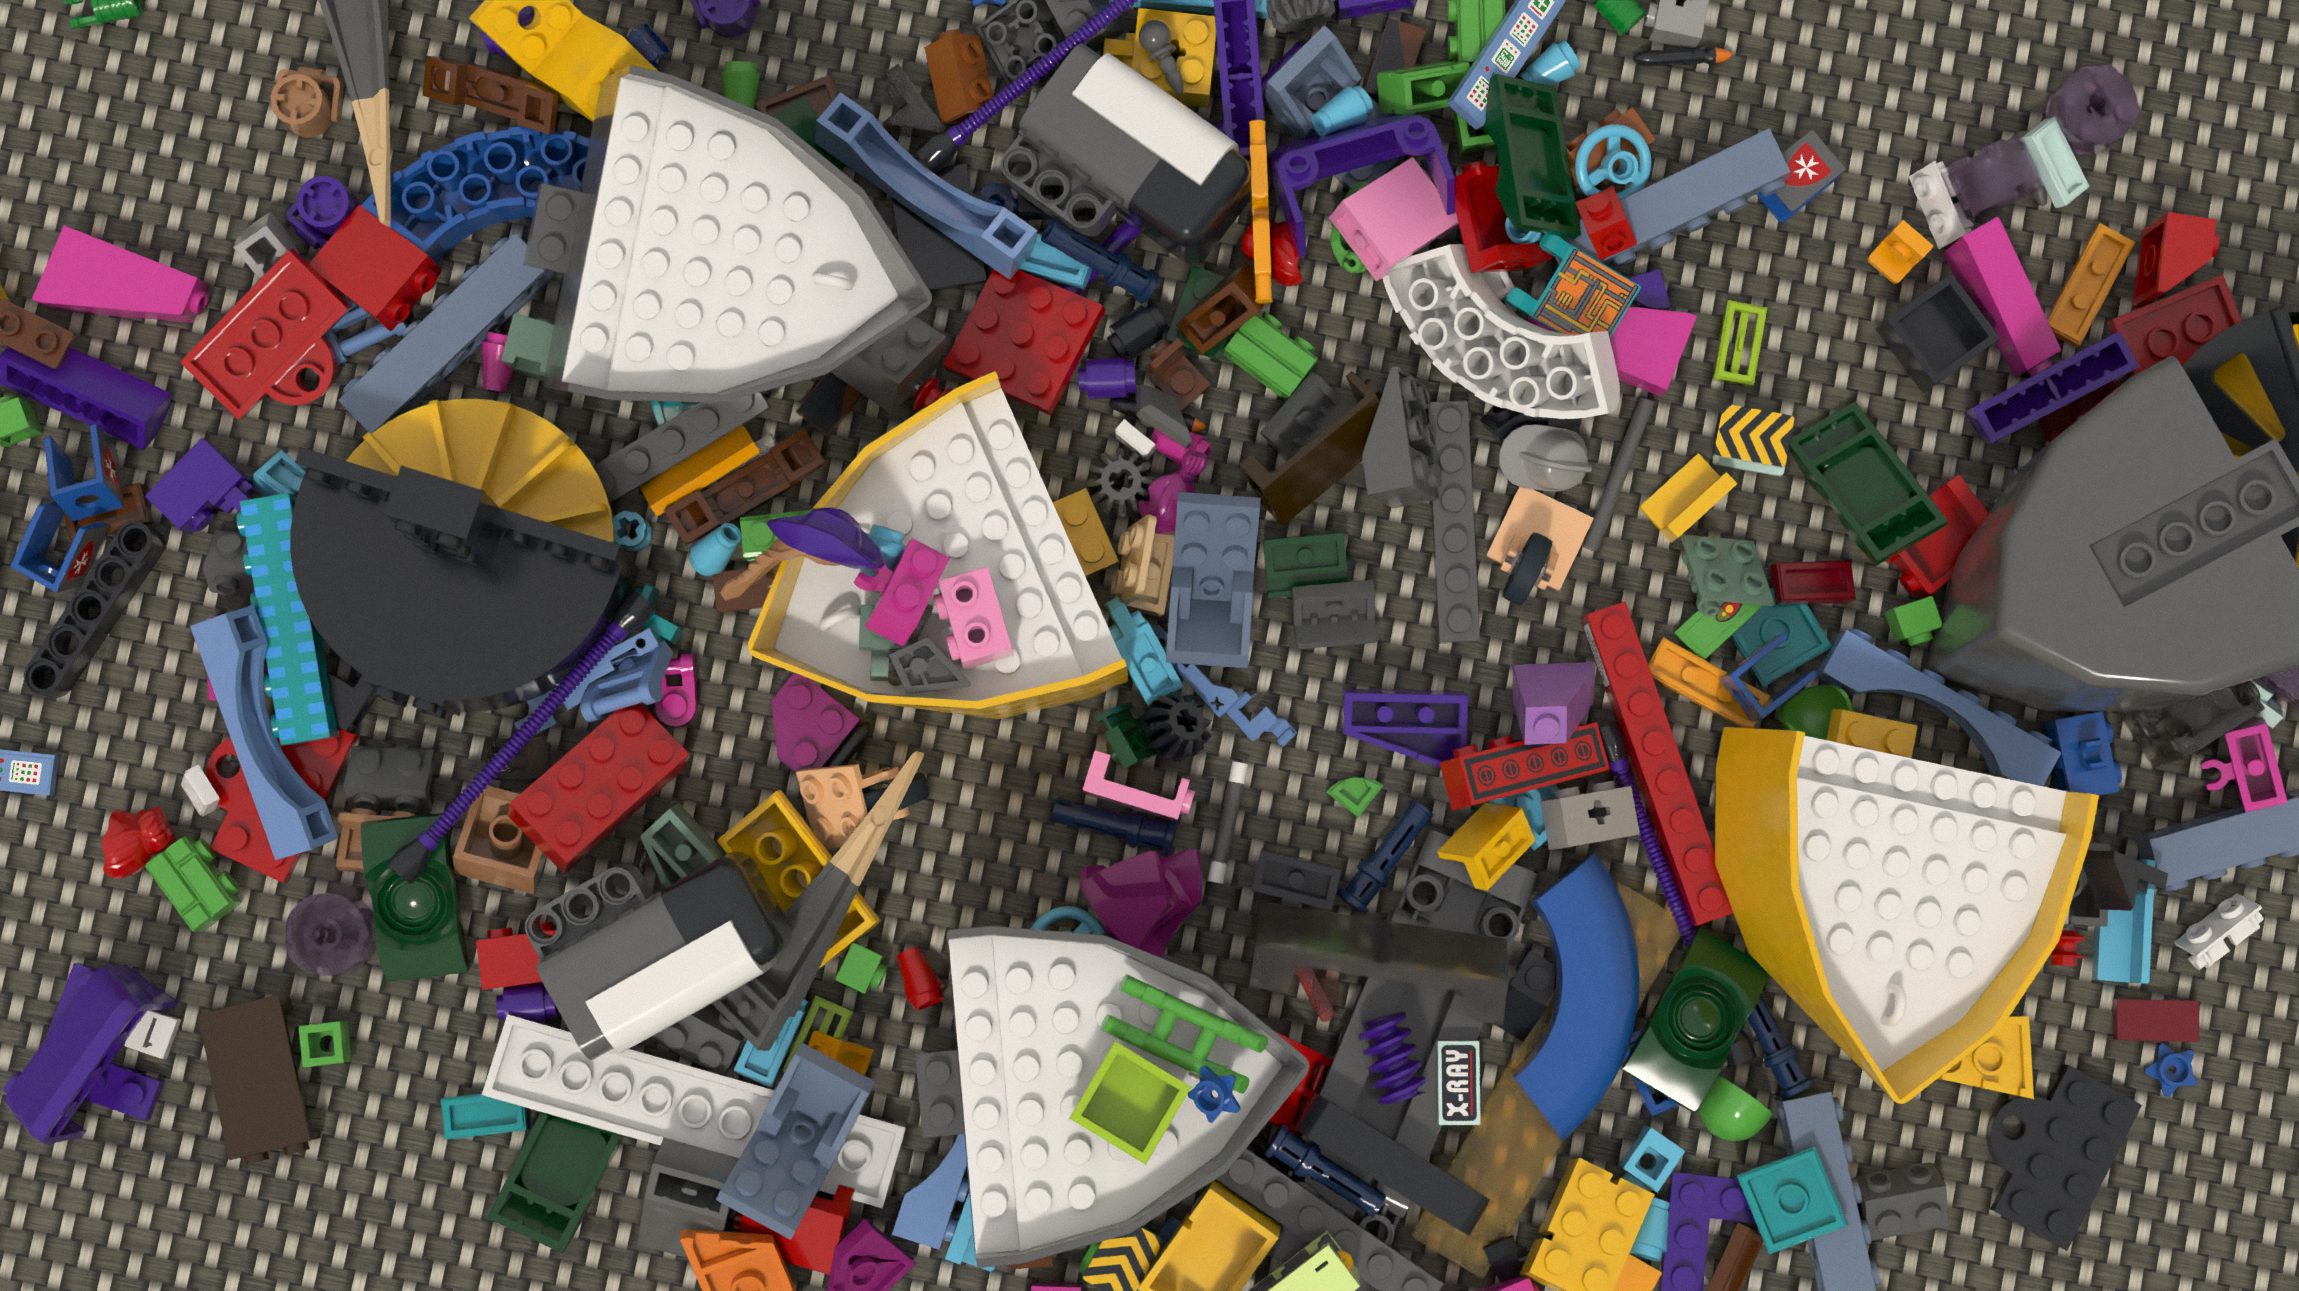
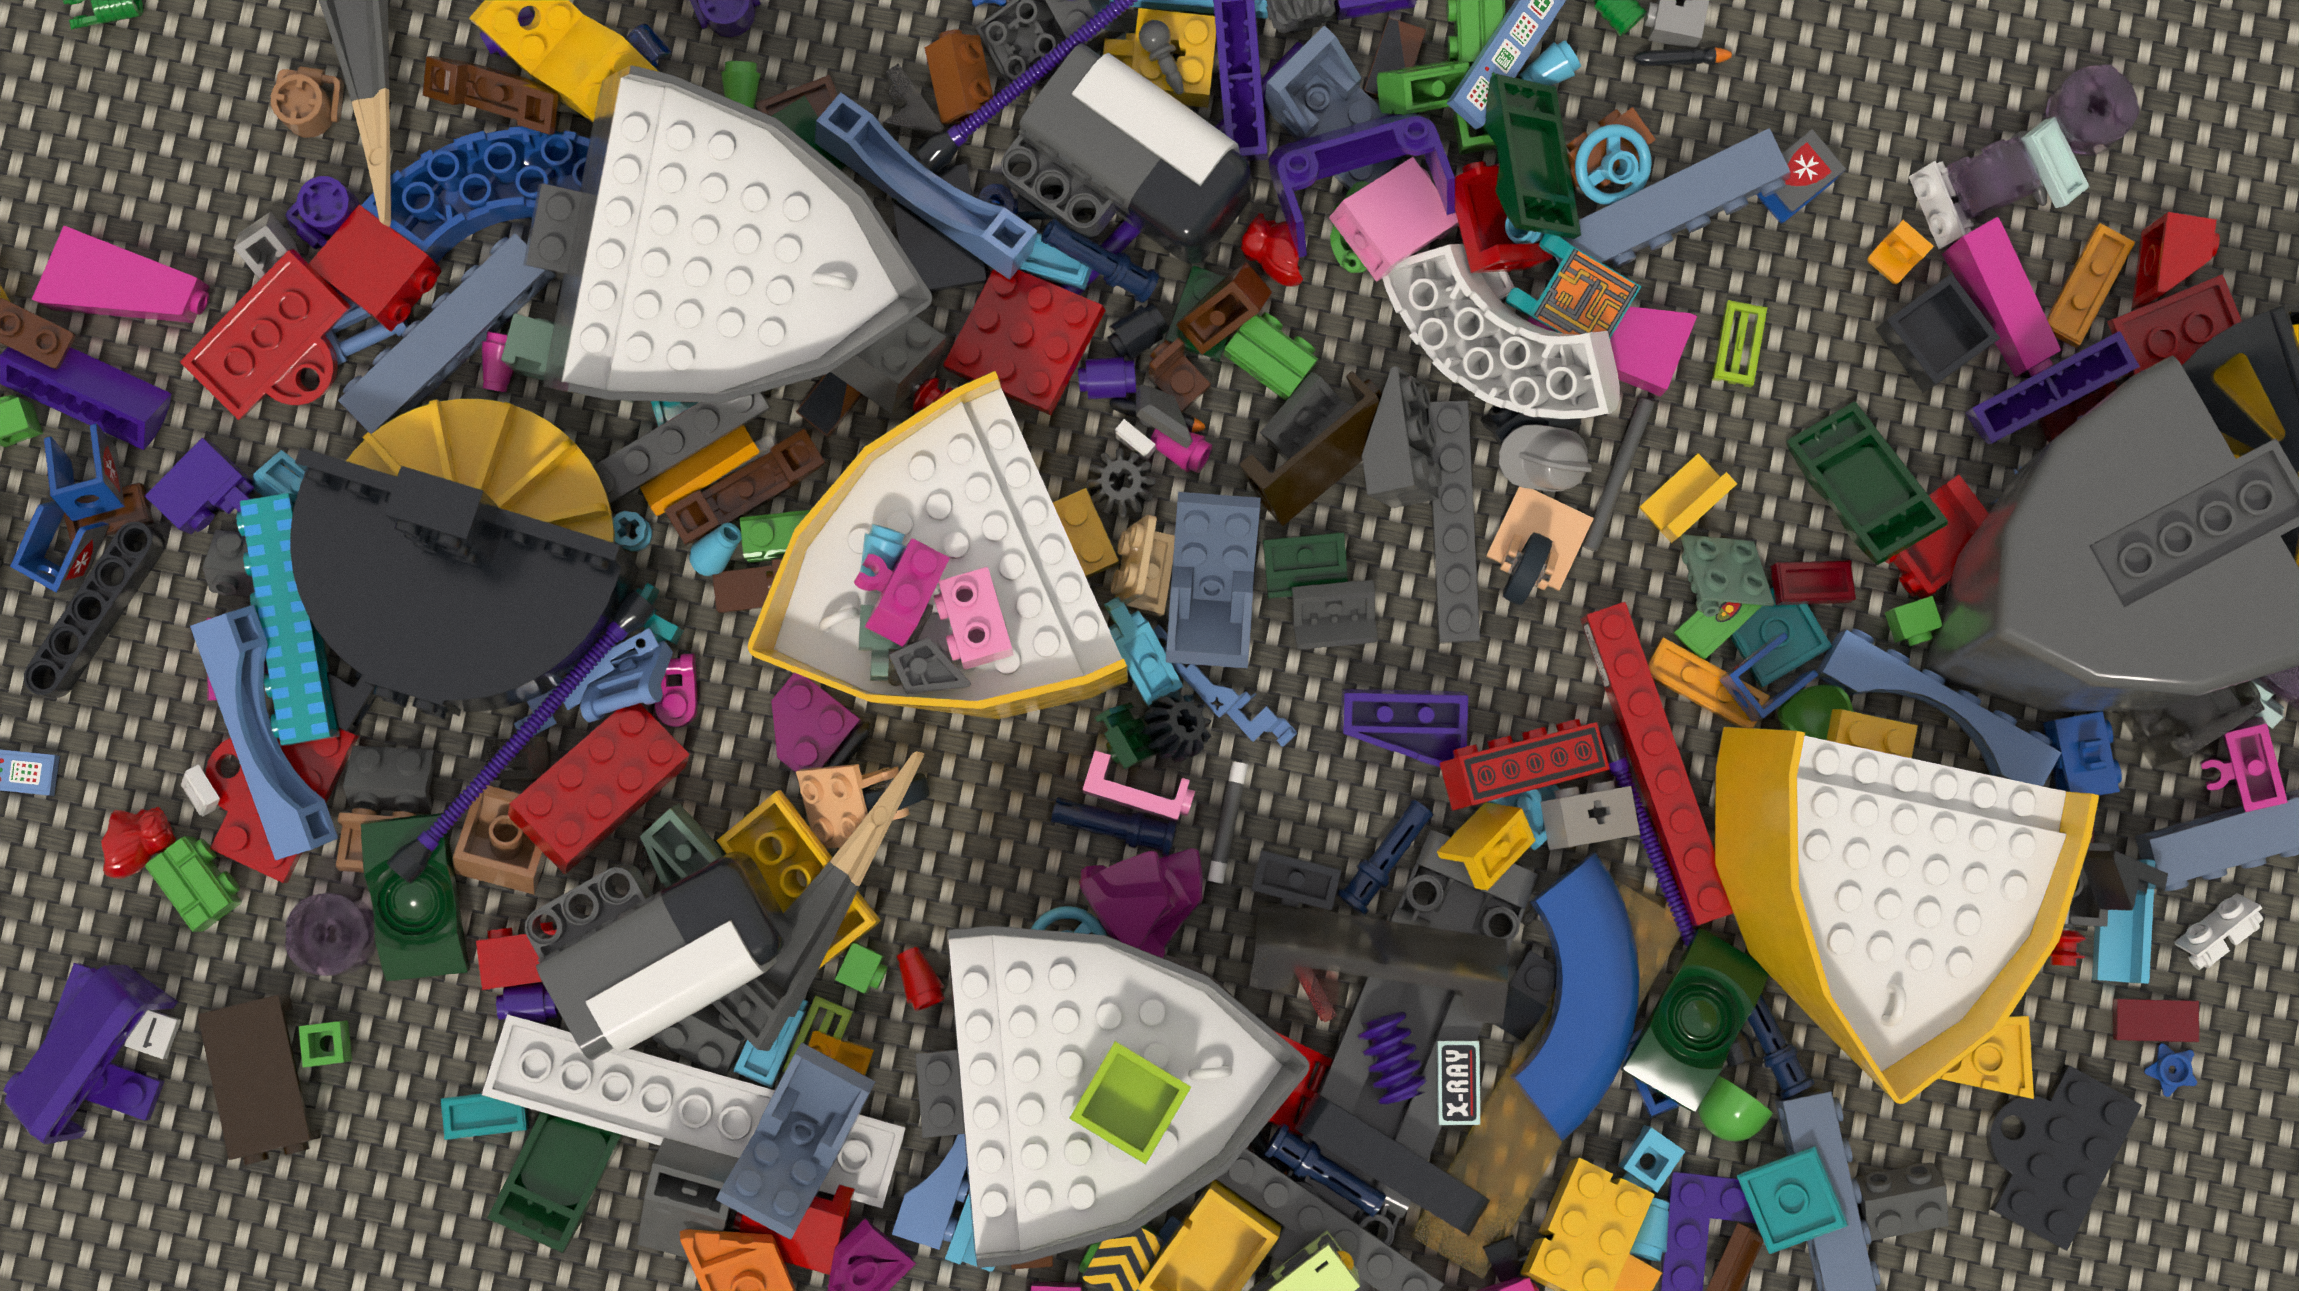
(822, 535): dark purple hat -> none
(1165, 491): magenta hair -> none
(1172, 1008): bright green piece -> none
(1207, 1102): blue plate -> none
(1260, 211): light orange piece -> none
(1343, 111): medium azure cone -> none
(1355, 793): bright green tile -> none
(1551, 699): medium lavender slope -> none
(1606, 223): red bracket -> none
(1652, 291): dark purple tile -> none
(1753, 440): piece -> none

